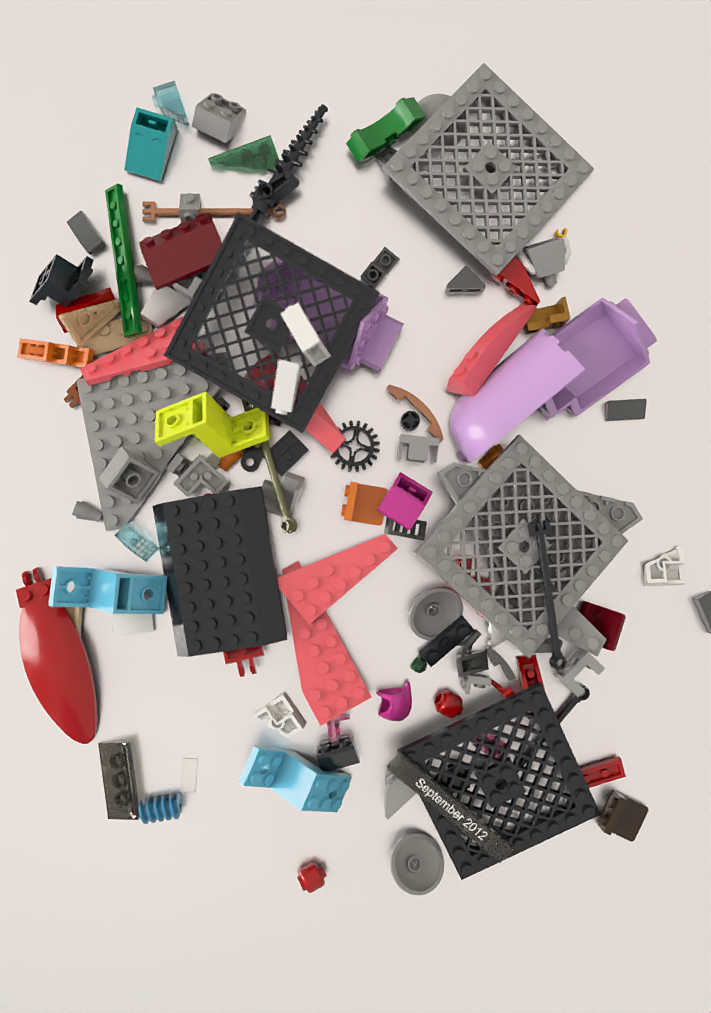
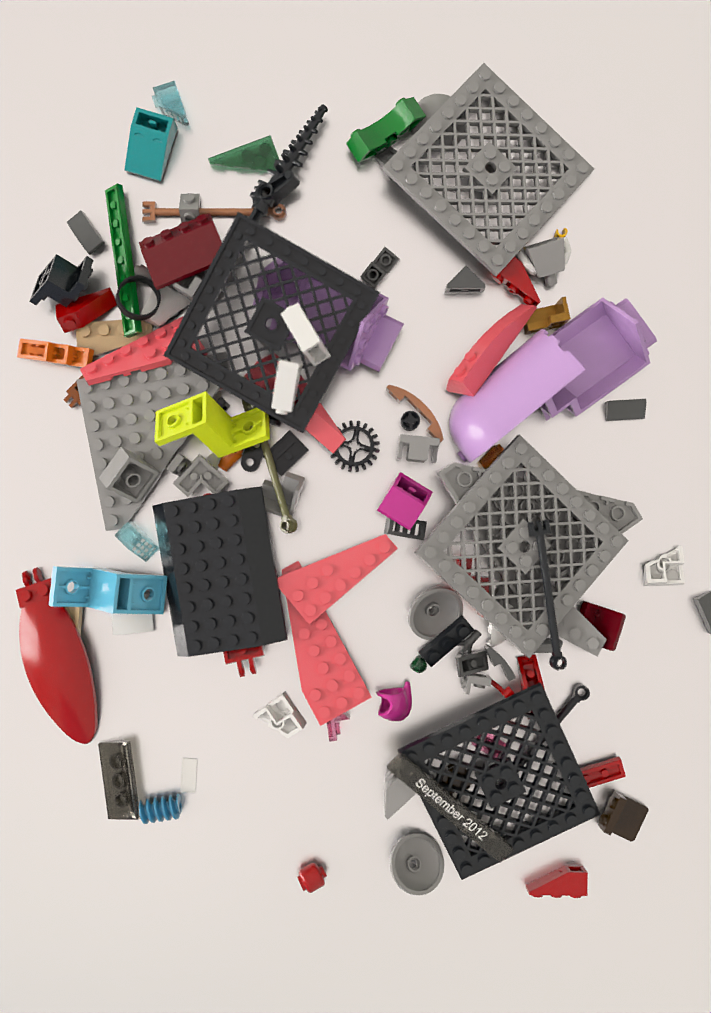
(86, 512): light grey cone -> none
(87, 321): tan wing -> none
(137, 278): none -> black tyre
(218, 117): light grey slope -> none
(295, 779): medium azure bracket -> none
(337, 753): black slope -> none
(363, 503): orange bracket -> none
(448, 704): red head -> none
(561, 882): none -> red slope
(575, 665): light grey panel -> none

